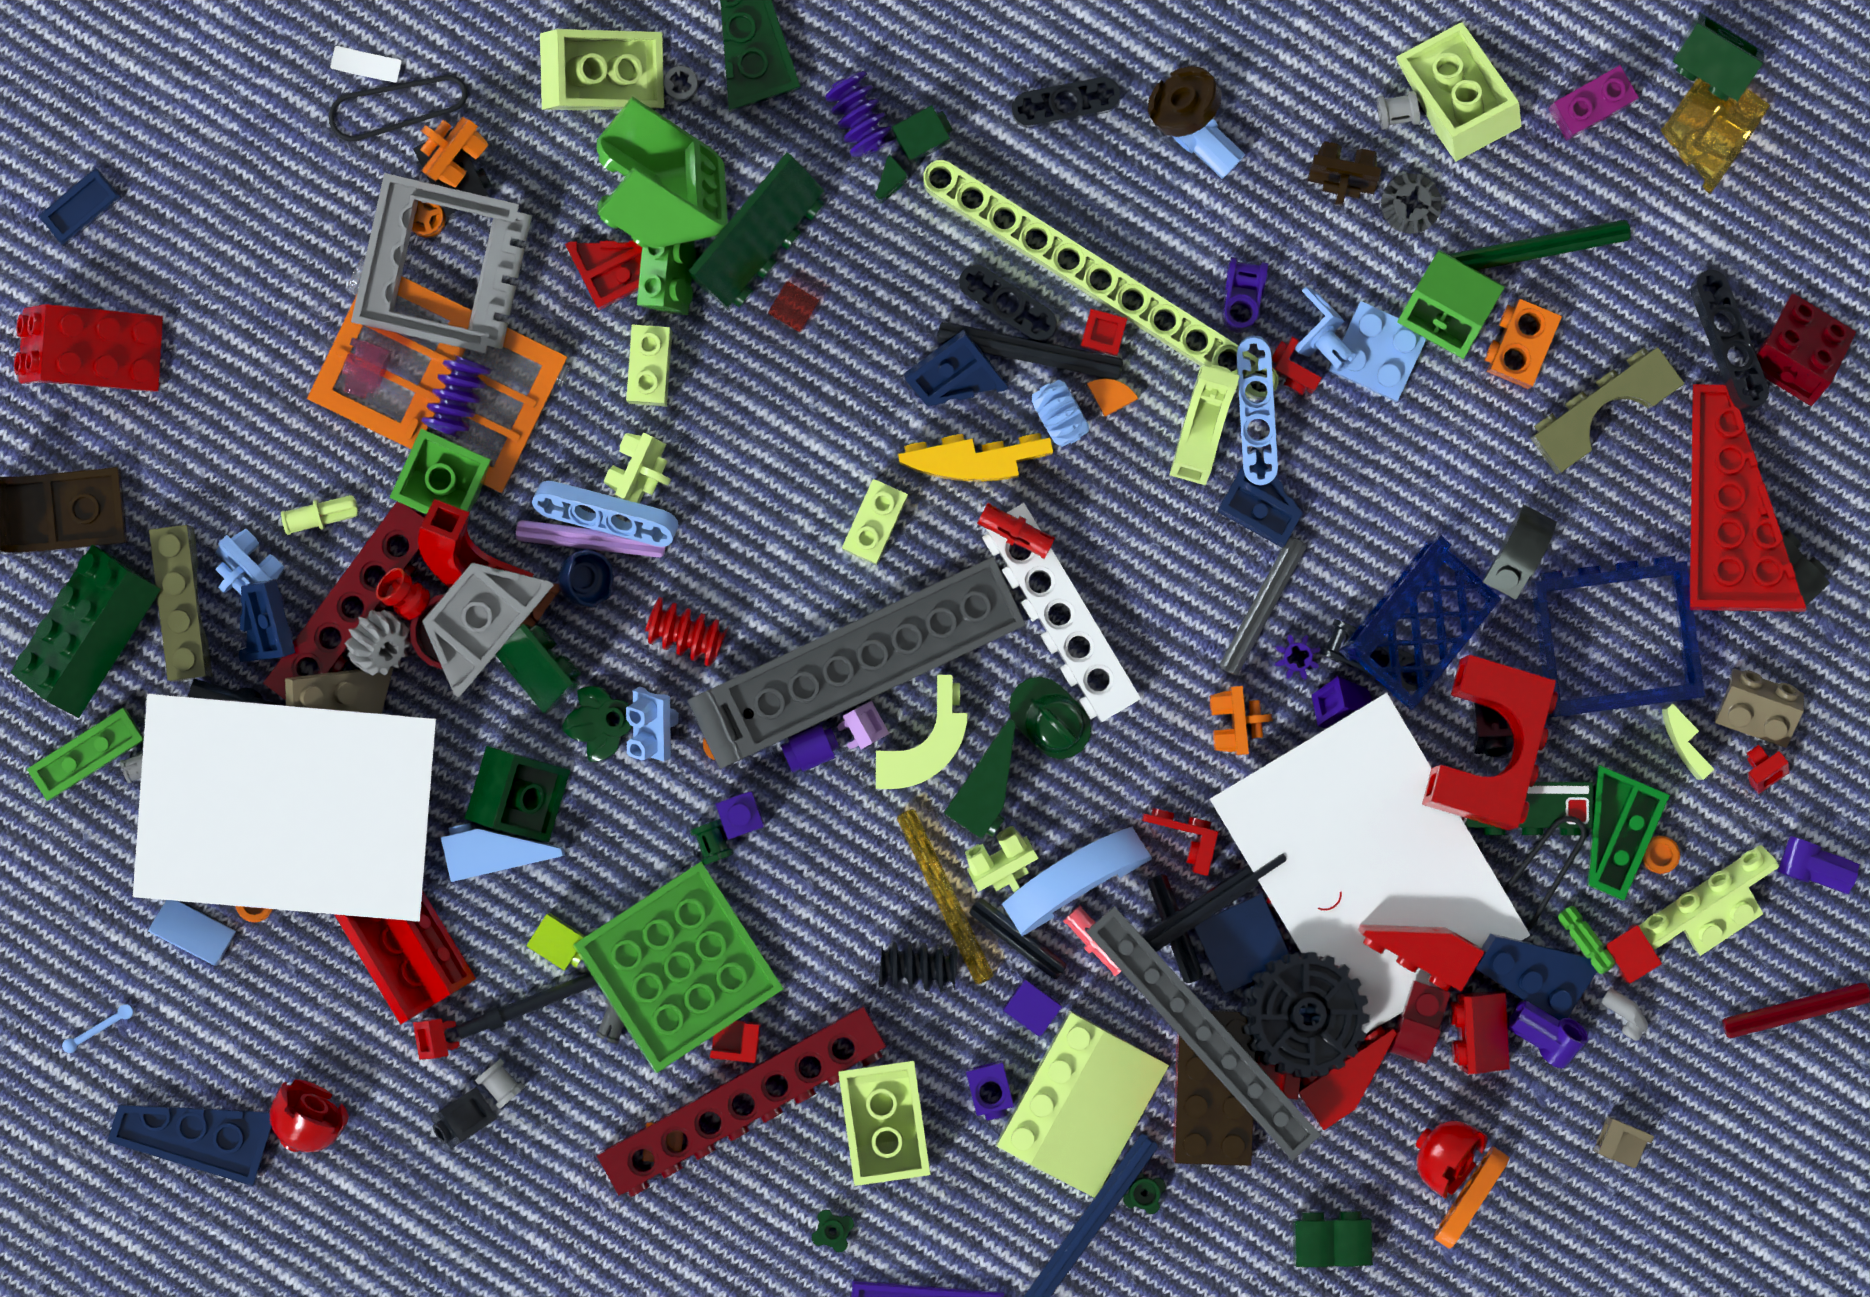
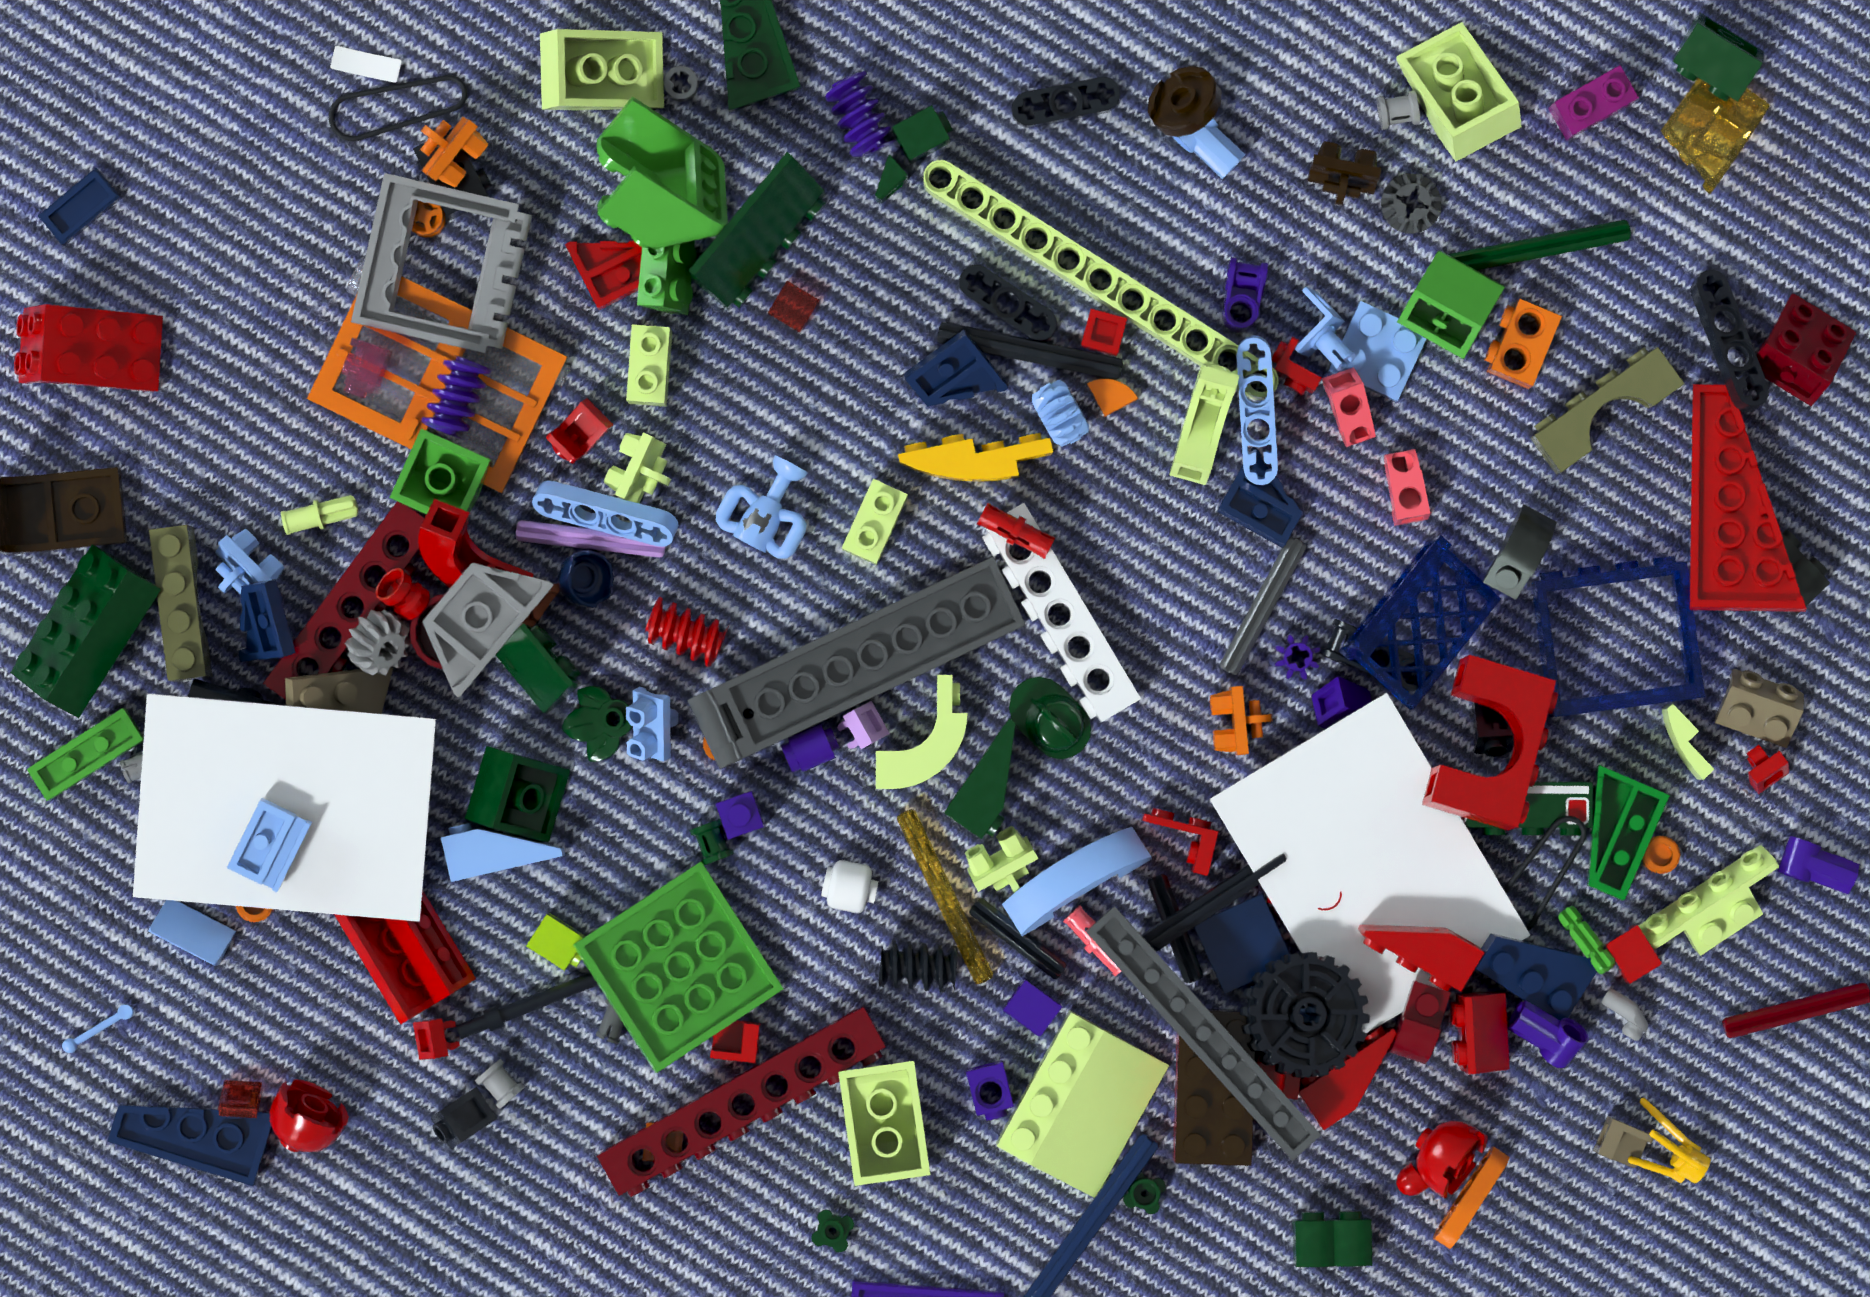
(240, 1099): none -> clear red tile
(269, 844): none -> light blue plate
(579, 432): none -> red bracket
(765, 512): none -> light blue piece
(849, 886): none -> white head
(1350, 406): none -> coral leg
(1406, 487): none -> coral leg
(1409, 1181): none -> red hinge
(1686, 1159): none -> yellow plant

